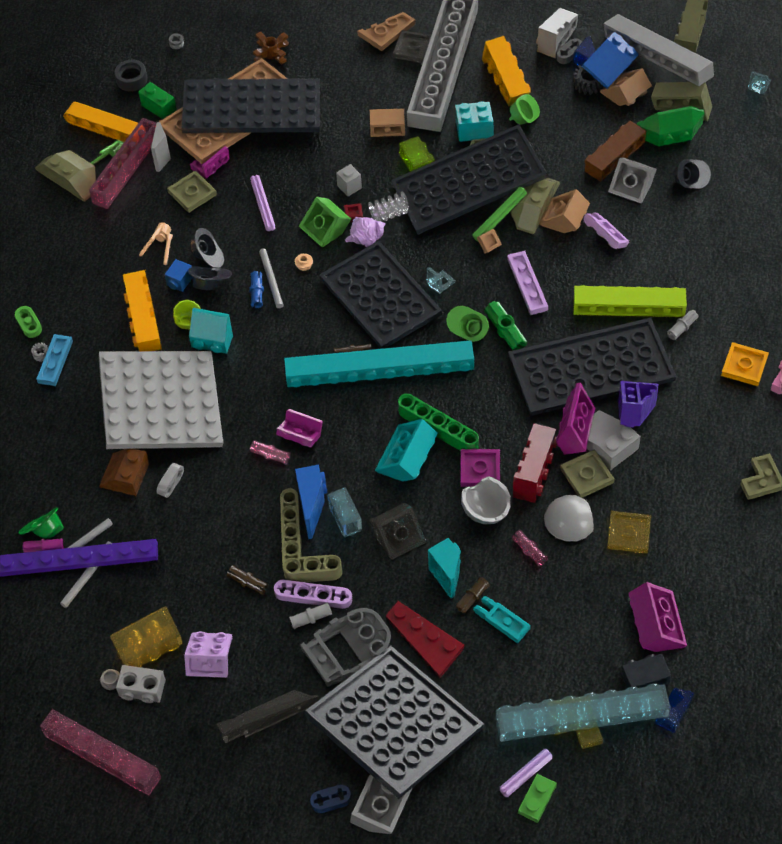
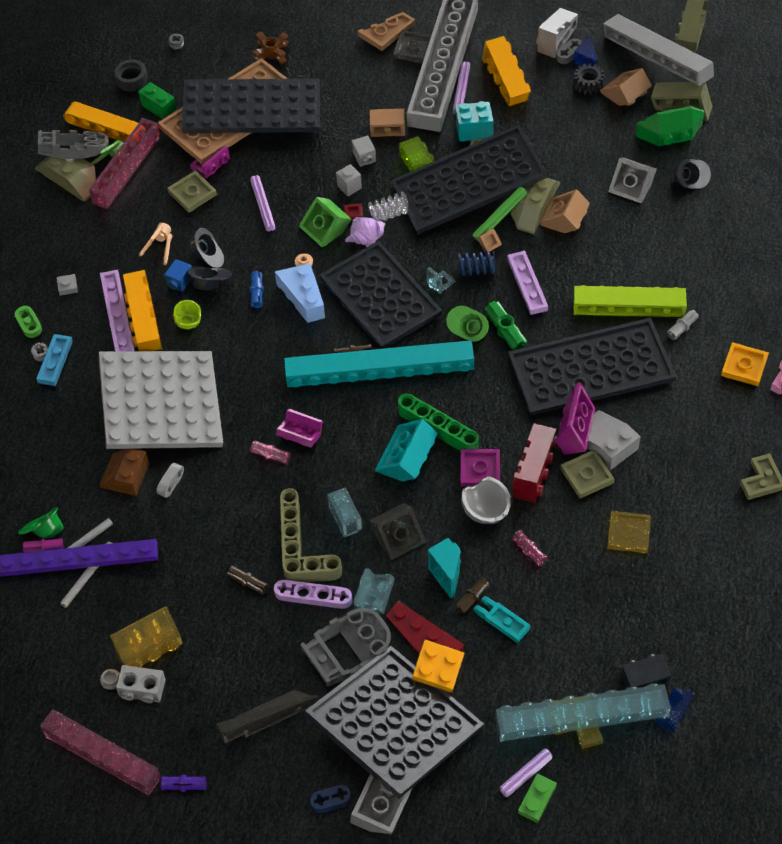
(67, 284): none -> light grey plate
(81, 145): none -> dark grey slope
(117, 312): none -> lavender plate
(160, 148): light grey slope -> none
(183, 783): none -> dark purple pin
(207, 654): lavender bracket -> none
(210, 331): teal slope -> none
(271, 279): light grey bar -> none
(302, 290): none -> light blue wedge
(310, 615): light grey pin -> none
(311, 491): blue slope -> none
(364, 151): none -> light grey brick
(374, 591): none -> clear light blue bracket
(438, 666): none -> light orange plate
(462, 84): none -> lavender axle
(477, 263): none -> dark blue piece
(524, 110): bright green piece -> none
(569, 518): light grey cylinder -> none
(606, 230): lavender hinge -> none
(610, 60): blue slope -> none
(617, 146): reddish brown brick -> none
(636, 402): dark purple wedge -> none
(657, 618): magenta slope -> none
(758, 82): clear light blue bracket -> none

